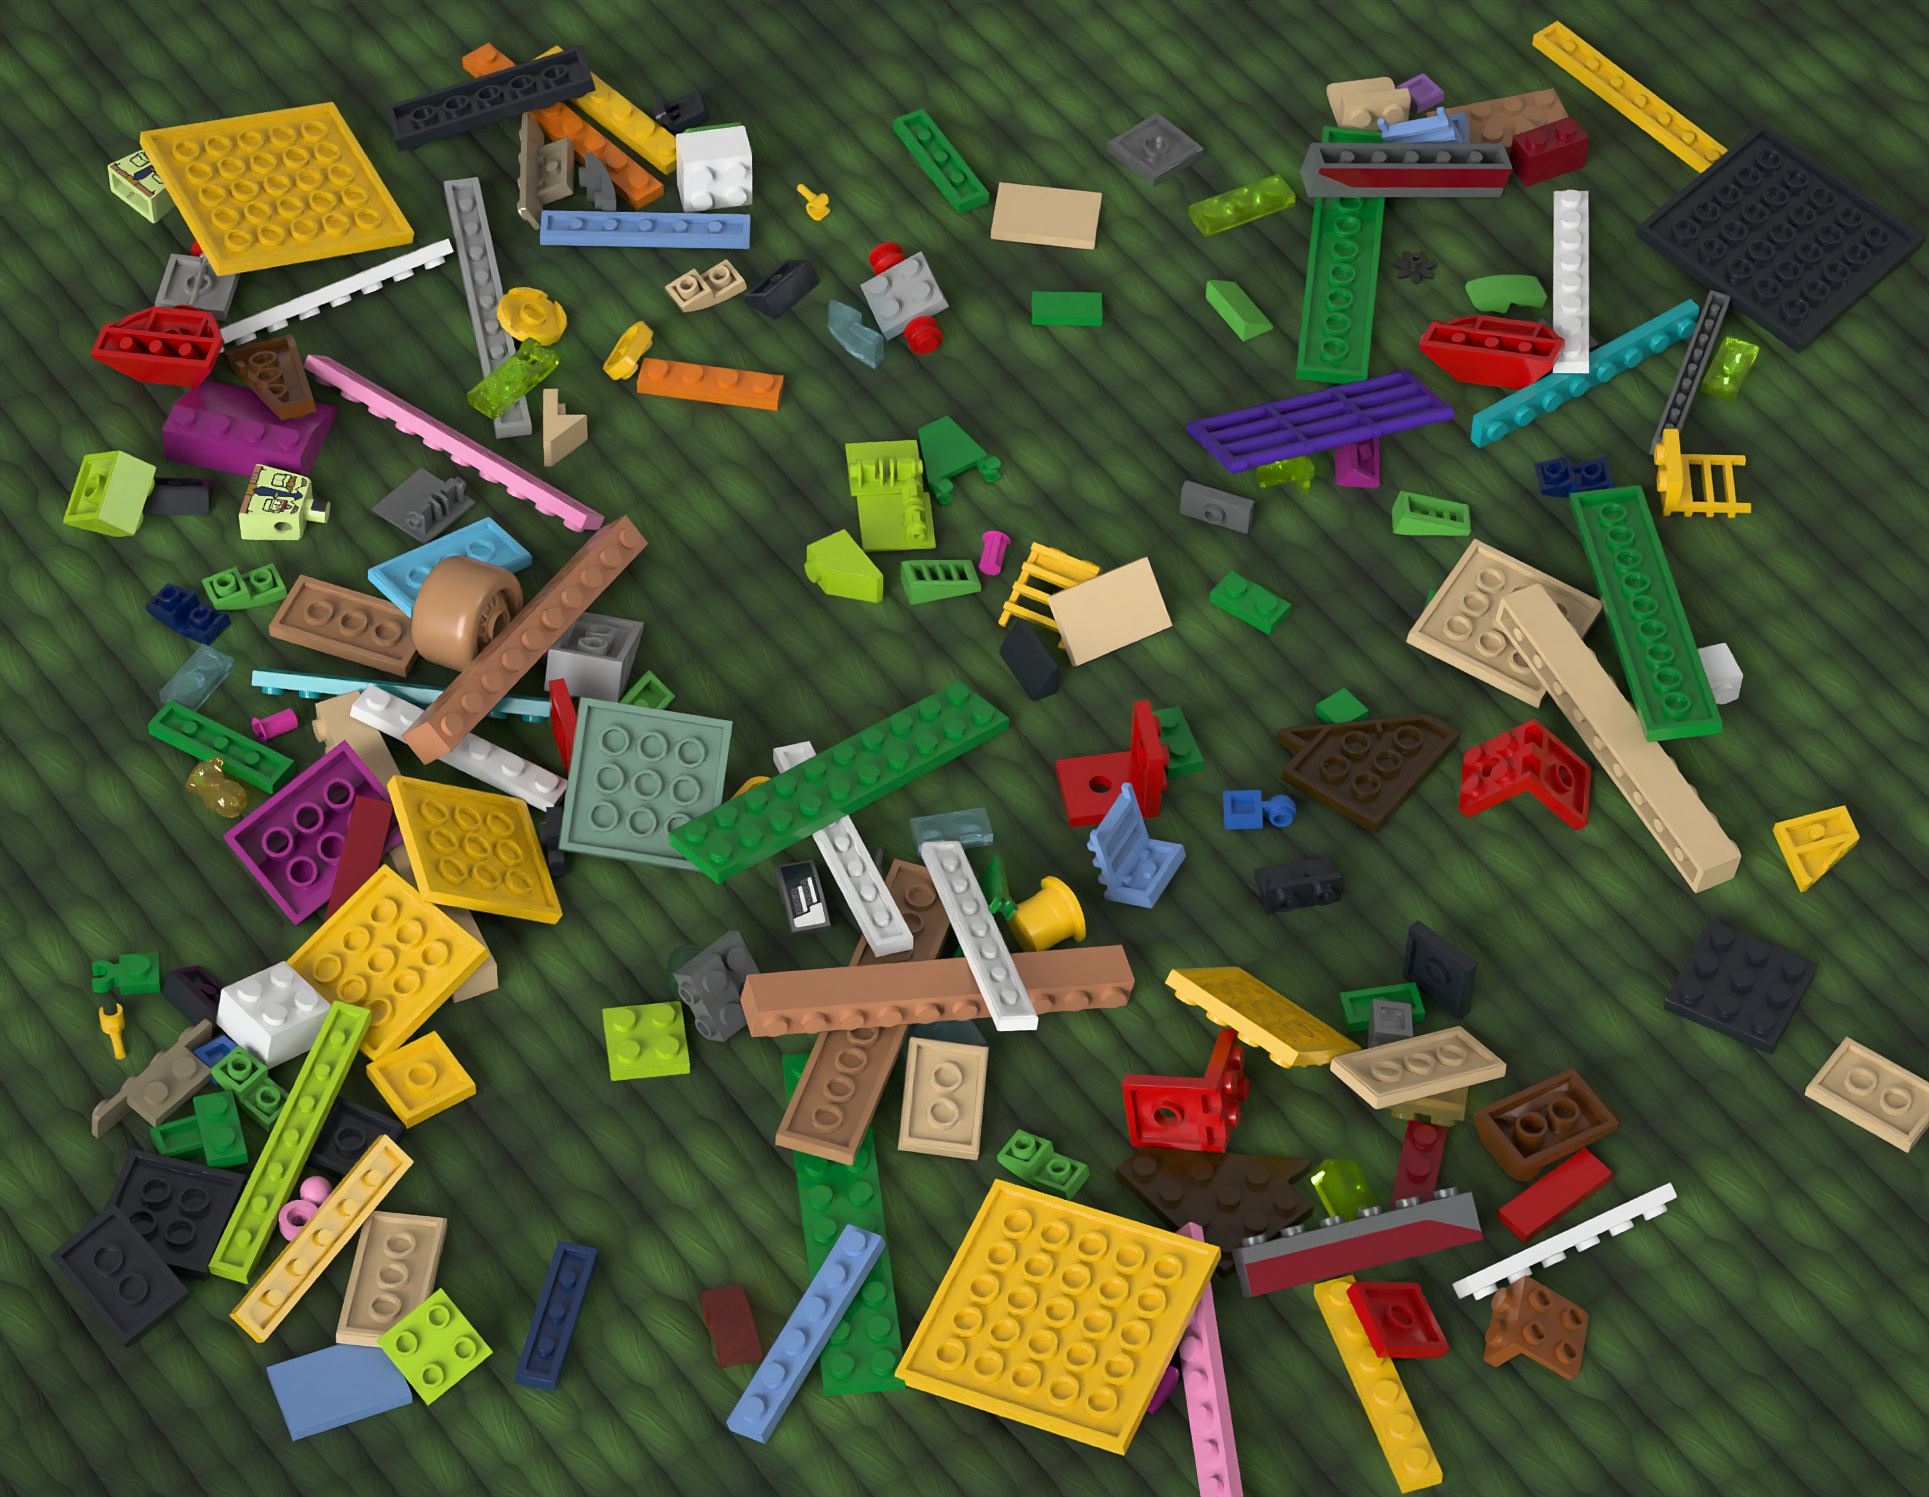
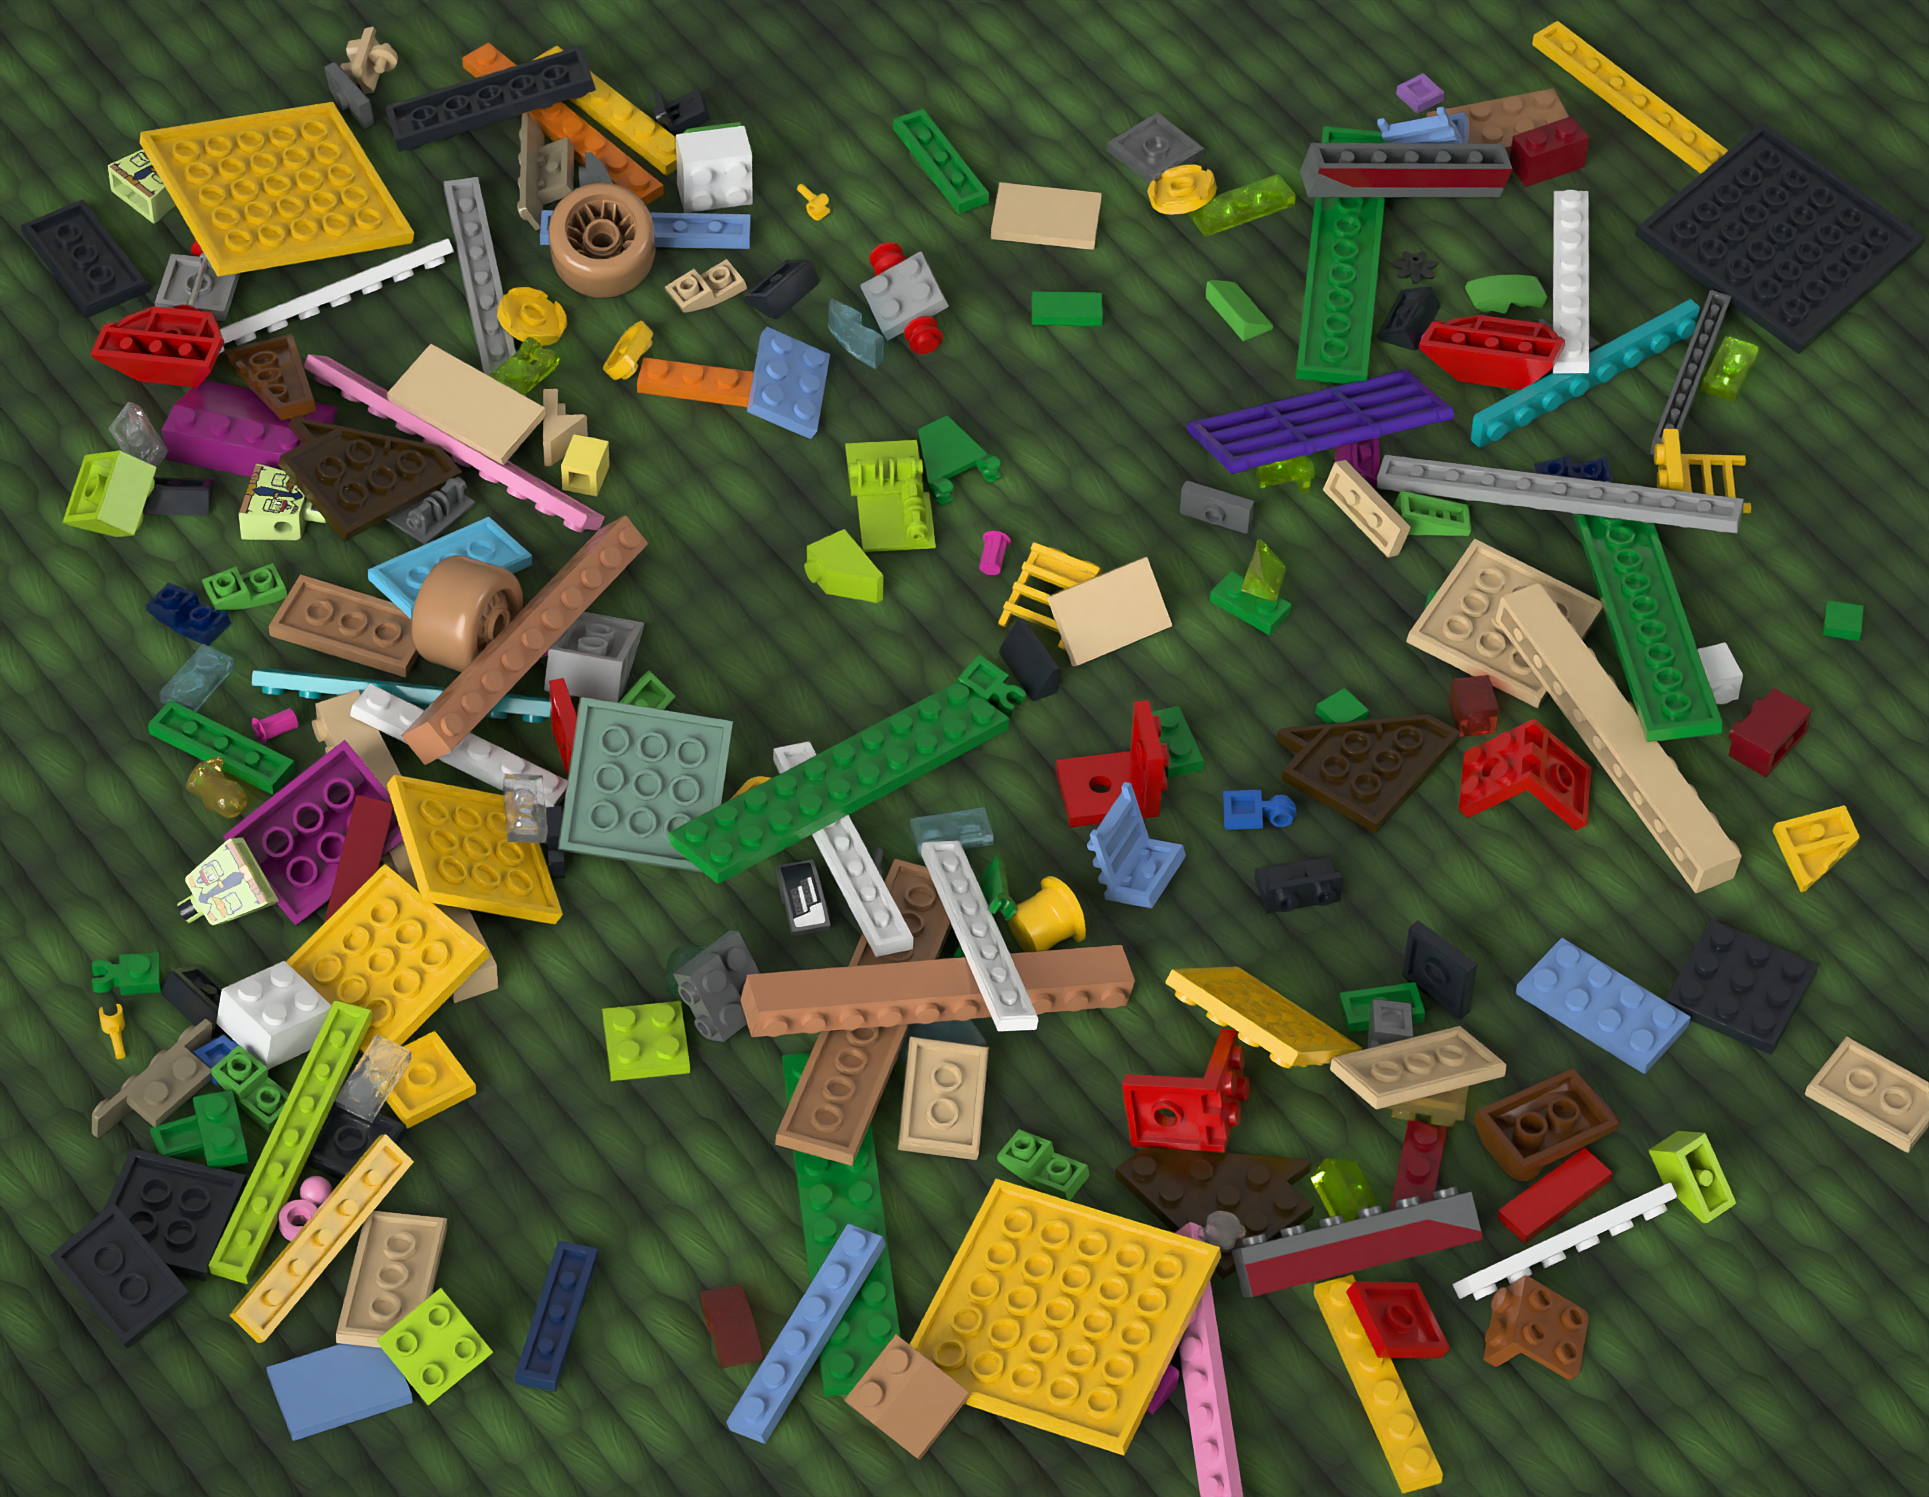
(85, 258): none -> black tile
(137, 435): none -> clear plate
(227, 886): none -> torso
(349, 96): none -> dark grey plate
(362, 475): none -> dark brown wing
(368, 60): none -> tan hips
(373, 1078): none -> clear plate
(466, 404): none -> tan tile
(525, 808): none -> clear plate
(585, 465): none -> light yellow brick
(597, 217): none -> medium nougat wheel
(788, 383): none -> medium blue plate
(907, 1397): none -> medium nougat slope
(920, 588): bright green slope -> none
(990, 683): none -> green plate
(1182, 189): none -> yellow tile
(1222, 1230): none -> clear plate
(1264, 573): none -> clear neon green slope
(1365, 101): tan bracket -> none
(1366, 508): none -> tan plate
(1409, 317): none -> black slope
(1473, 706): none -> clear red brick
(1560, 493): none -> light grey plate
(1603, 1005): none -> medium blue plate
(1694, 1174): none -> lime slope
(1769, 732): none -> dark red brick
(1843, 620): none -> green tile

